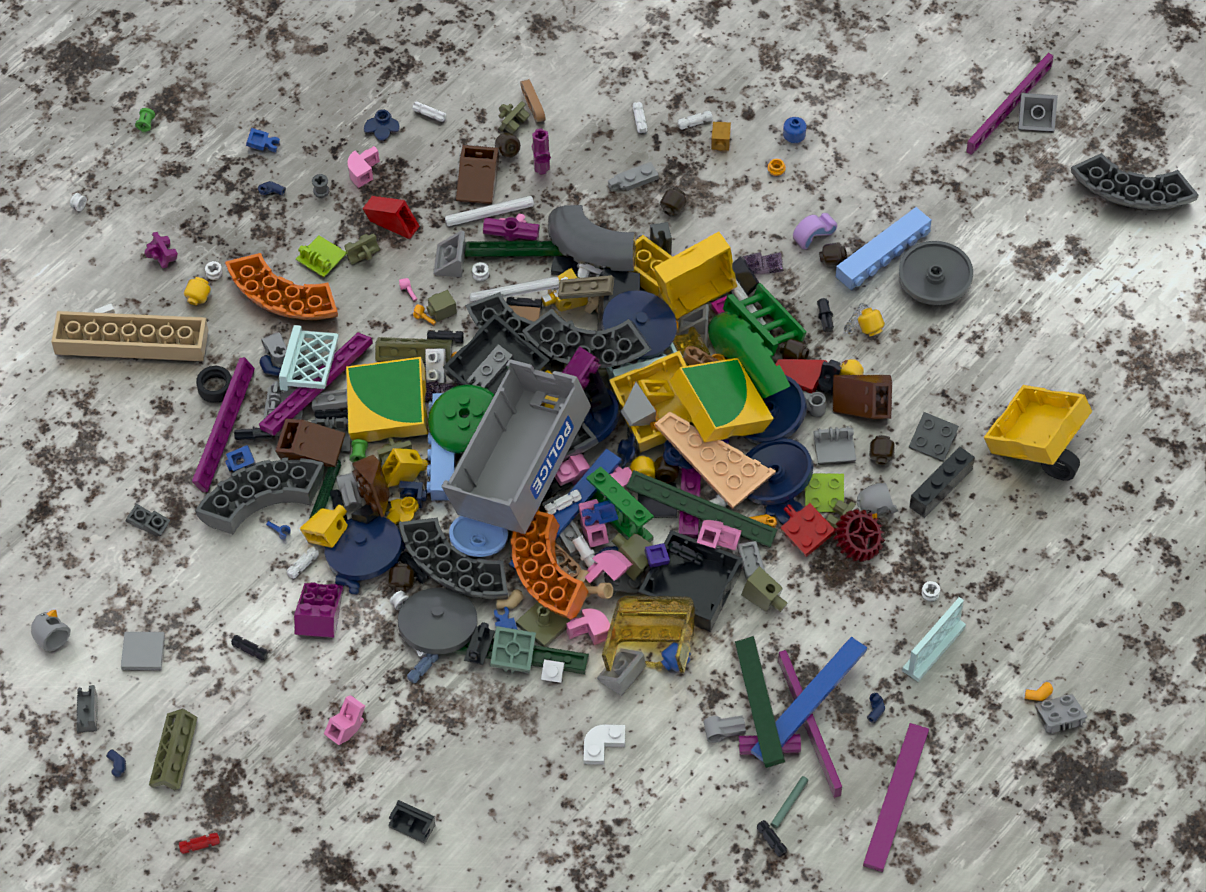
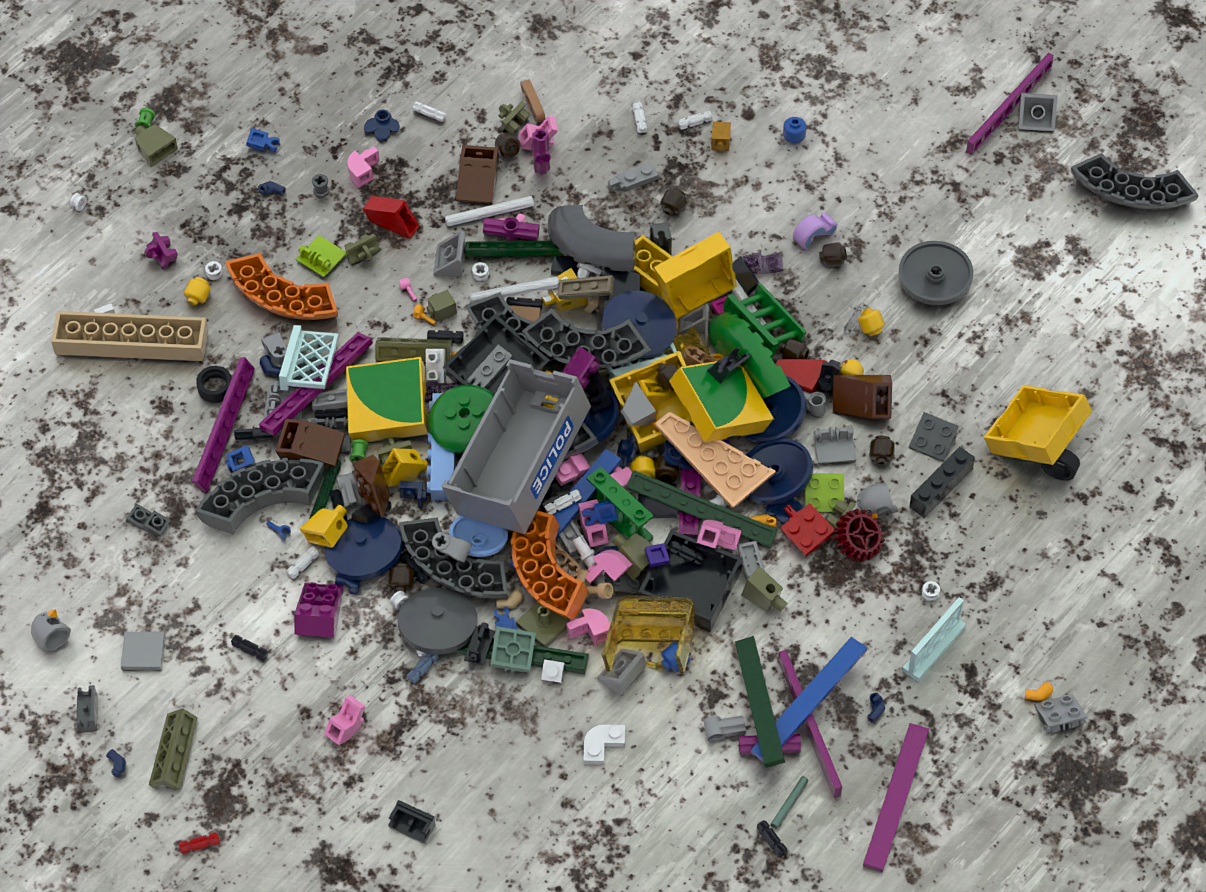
(154, 143): none -> olive torso
(402, 509): yellow plate -> none
(454, 547): none -> light grey piece
(525, 134): none -> bright pink brick
(654, 453): none -> clear smoke plate
(664, 374): none -> dark brown head
(728, 365): none -> black hinge
(776, 167): light orange plate -> none
(825, 315): black axle -> none
(883, 248): light blue brick -> none

